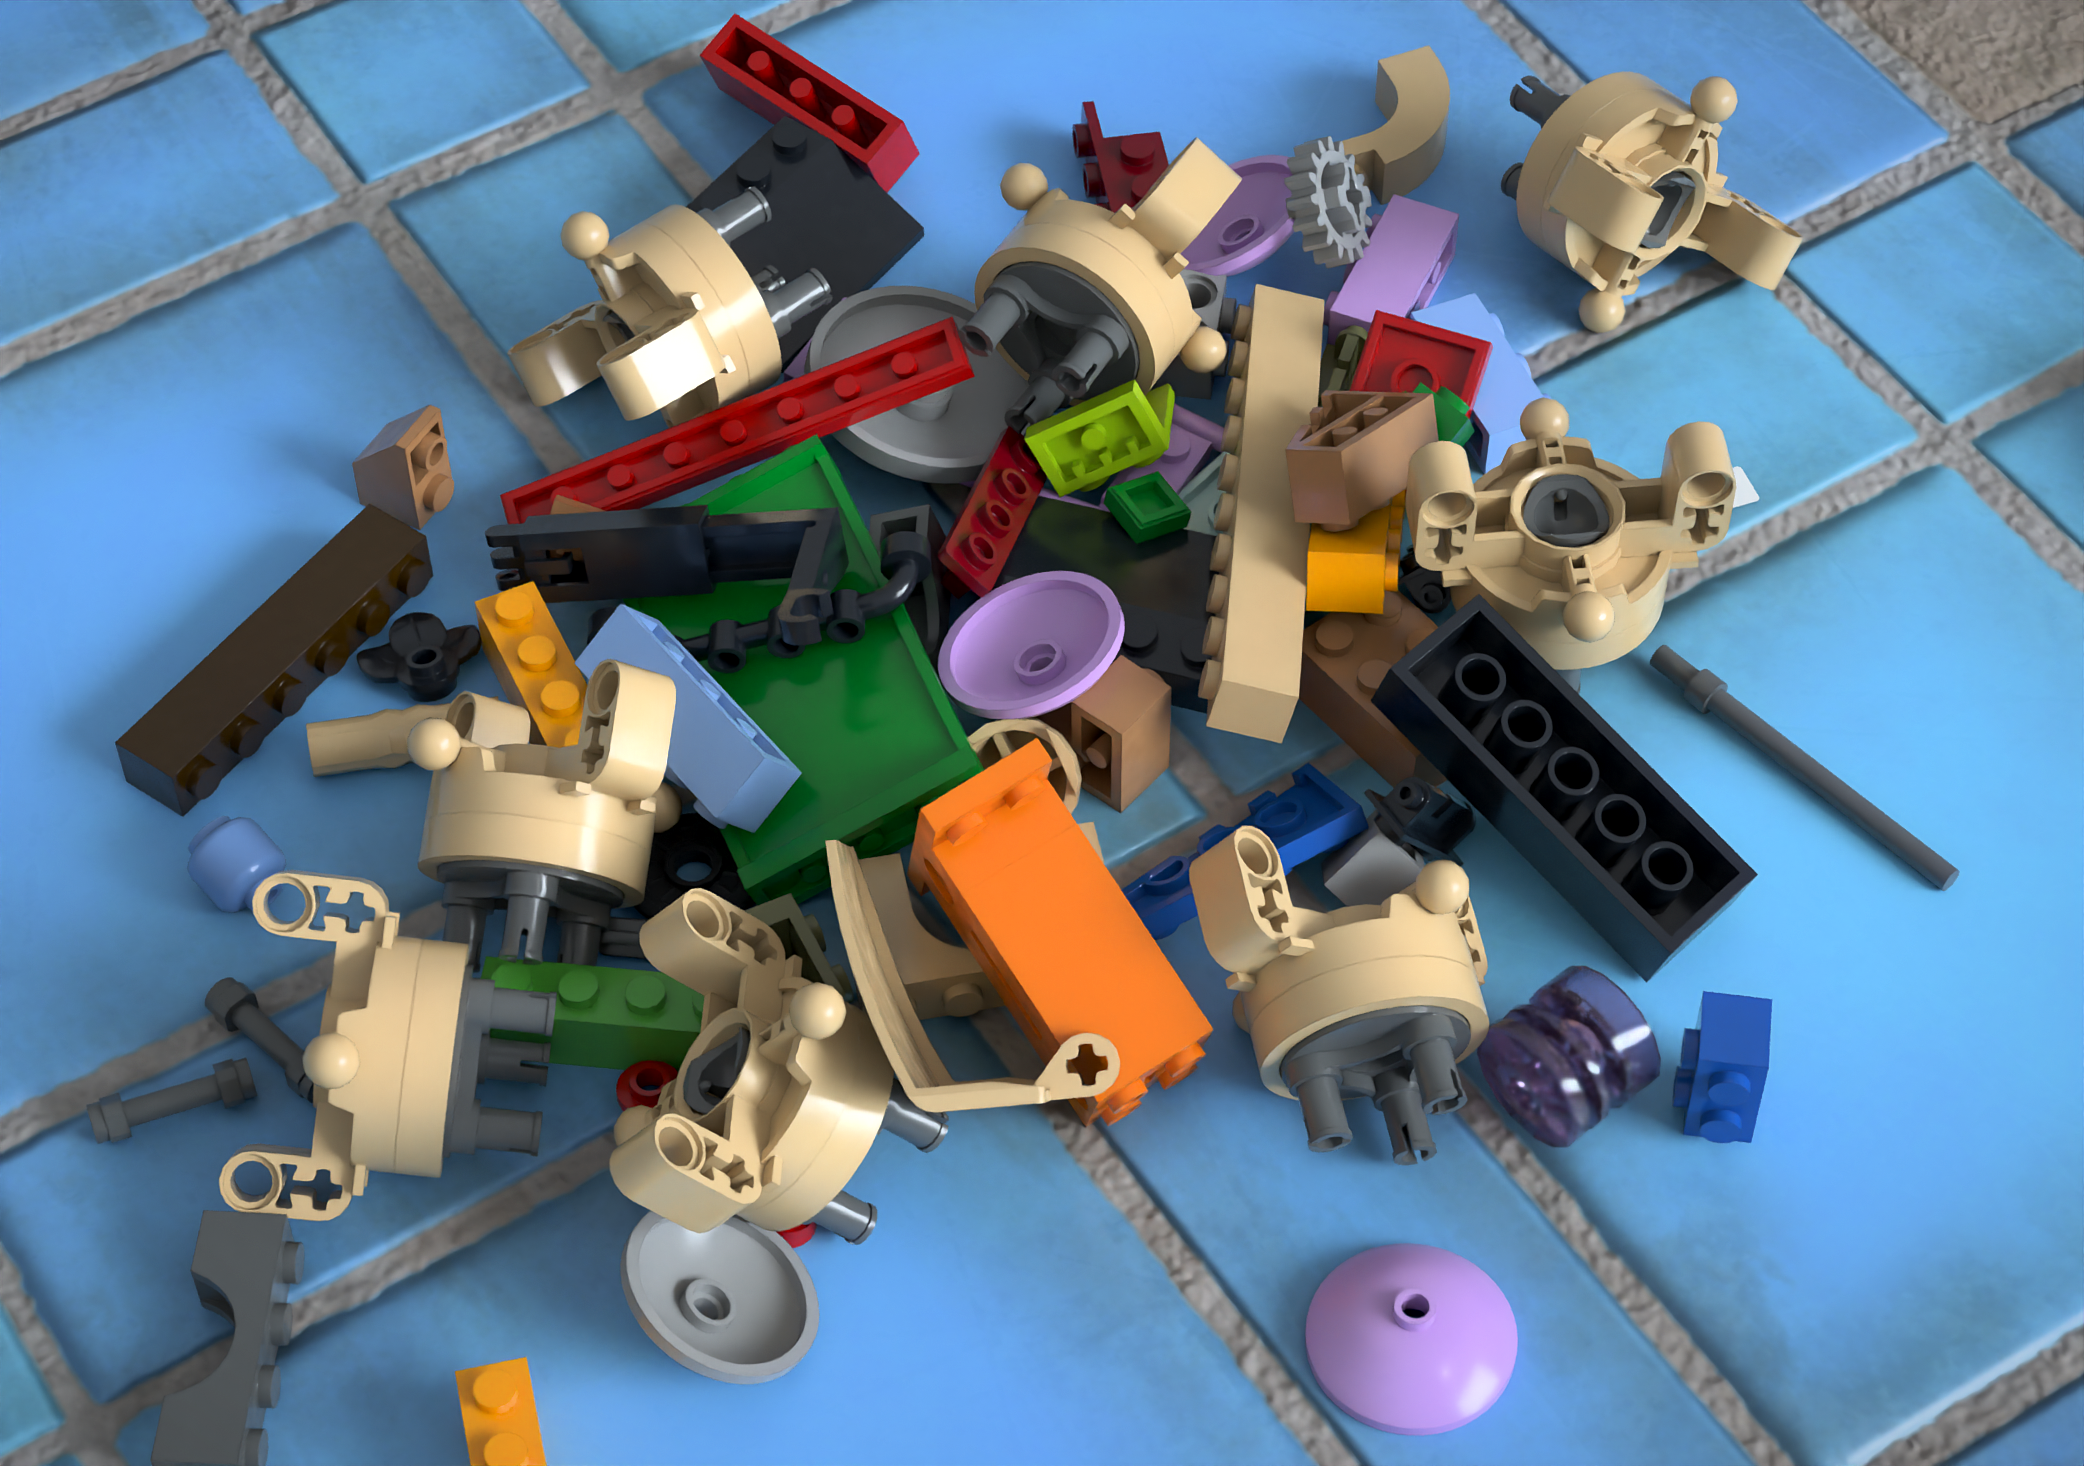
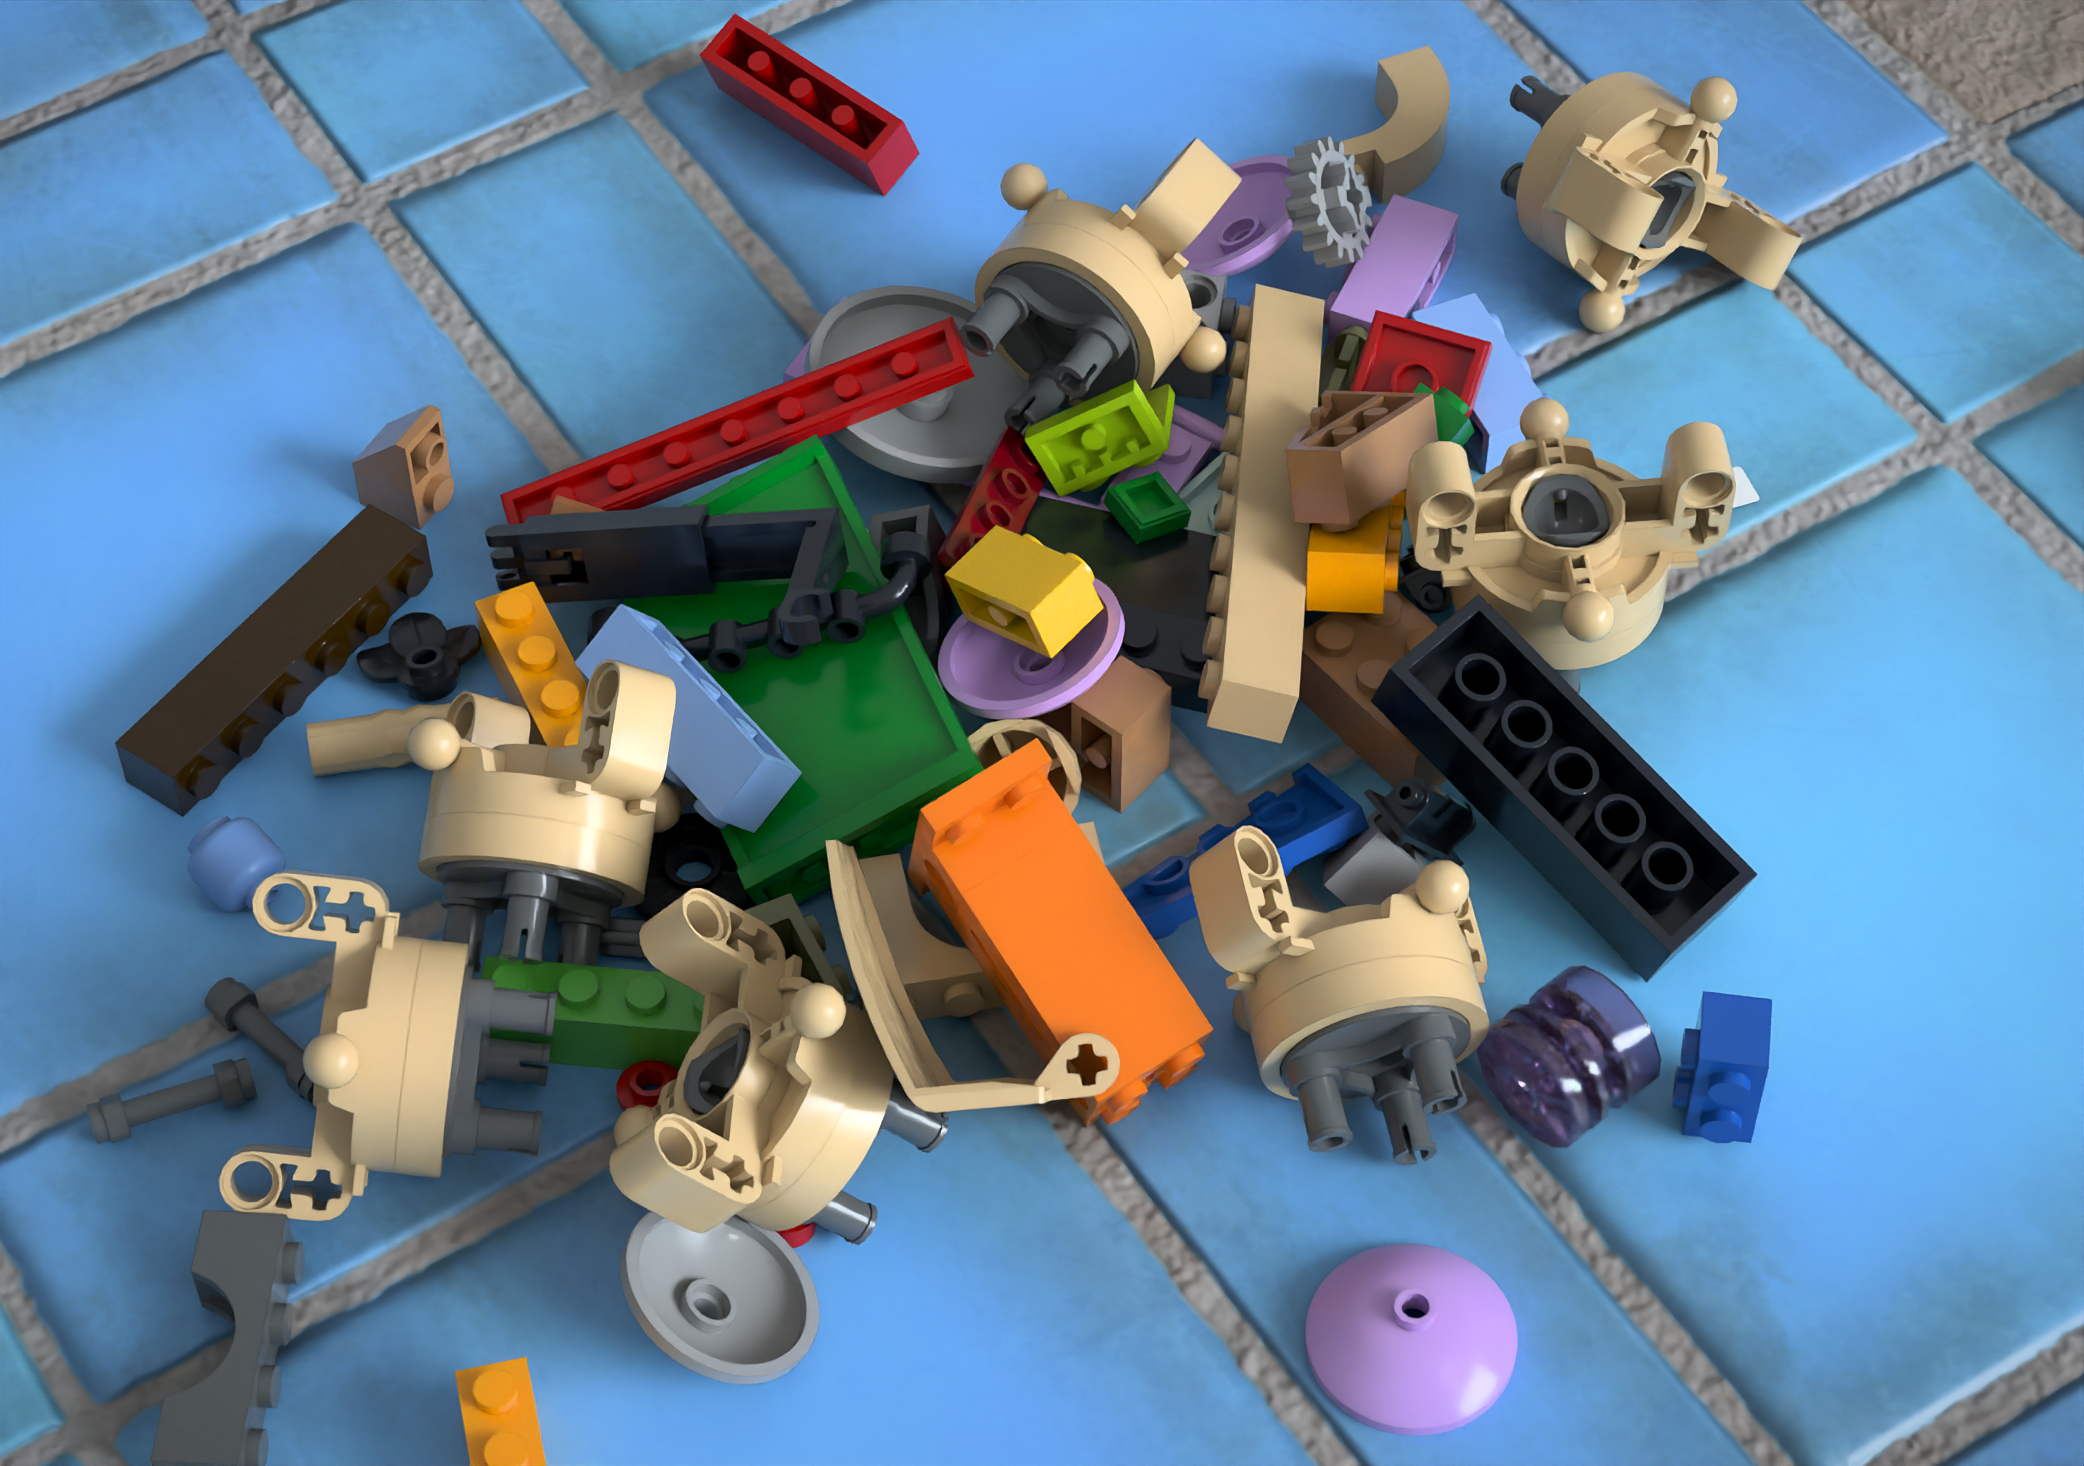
(675, 315): tan piece -> none
(822, 219): black piece -> none
(1025, 590): none -> yellow brick
(1117, 167): dark red bracket -> none
(1709, 694): dark grey bar -> none

